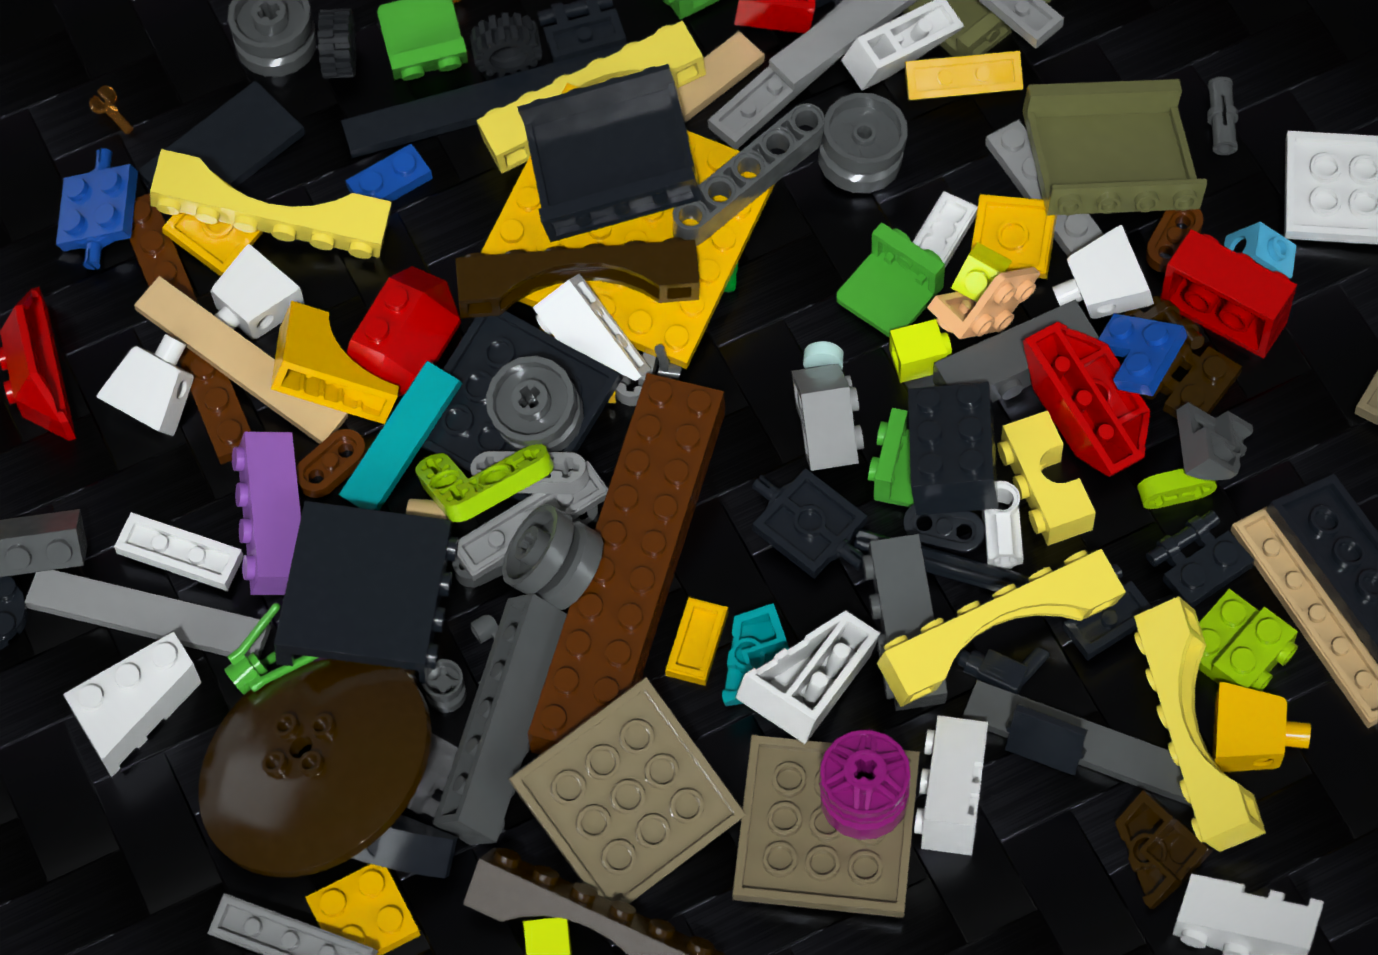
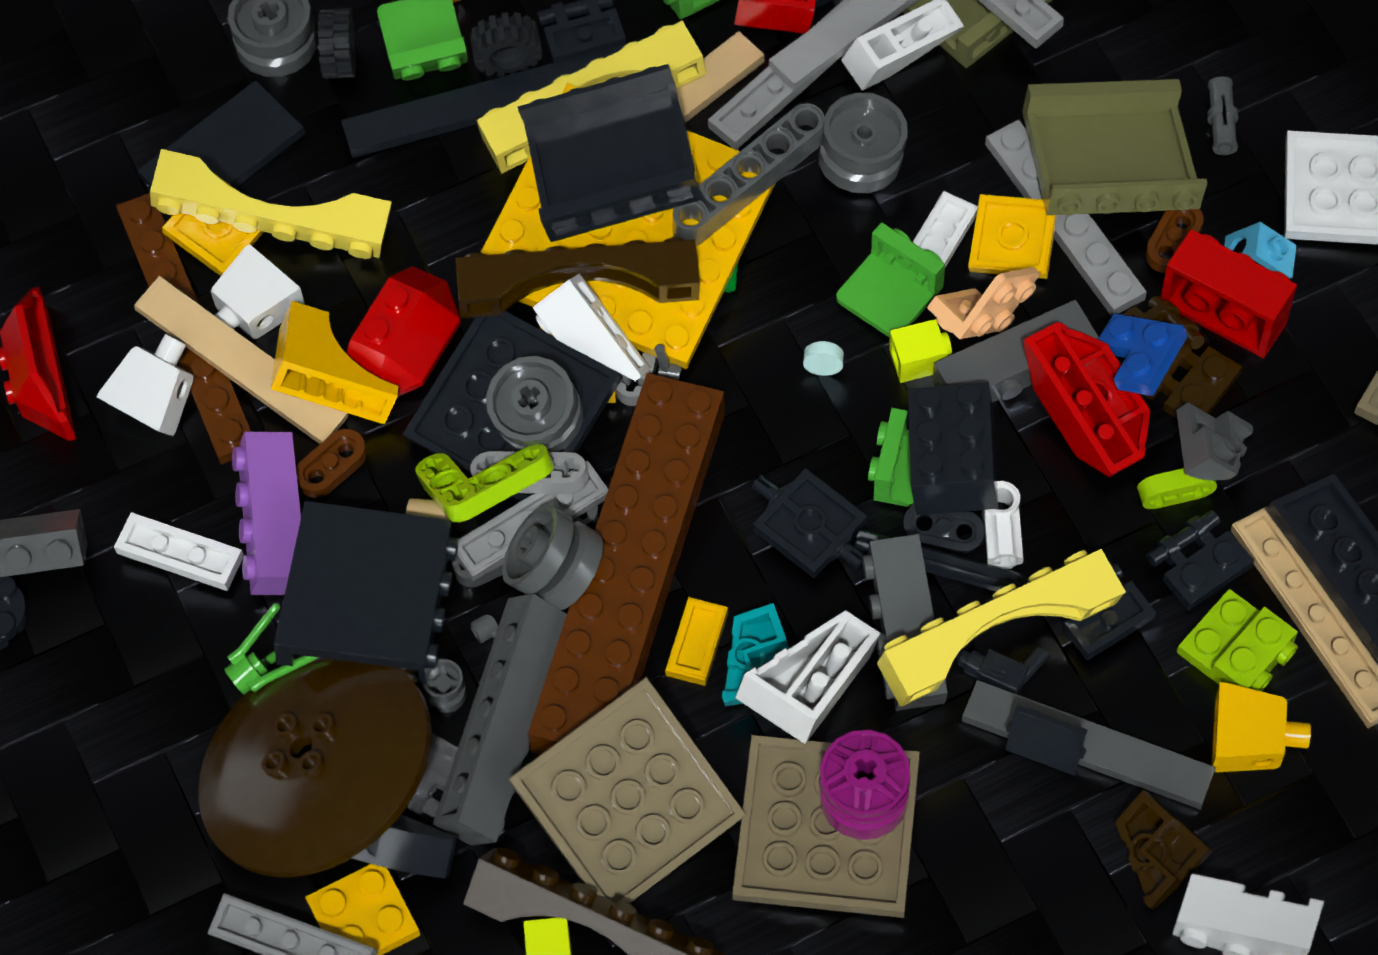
(97, 208): blue plate -> none
(100, 107): clear orange hand -> none
(132, 698): white wedge -> none
(142, 613): light grey tile -> none
(391, 176): blue plate -> none
(401, 438): teal tile -> none
(826, 414): light grey brick -> none
(951, 785): white wedge -> none
(963, 75): yellow plate -> none
(979, 271): neon yellow brick -> none
(1056, 508): light yellow arch -> none
(1106, 277): white torso -> none
(1174, 647): light yellow arch -> none

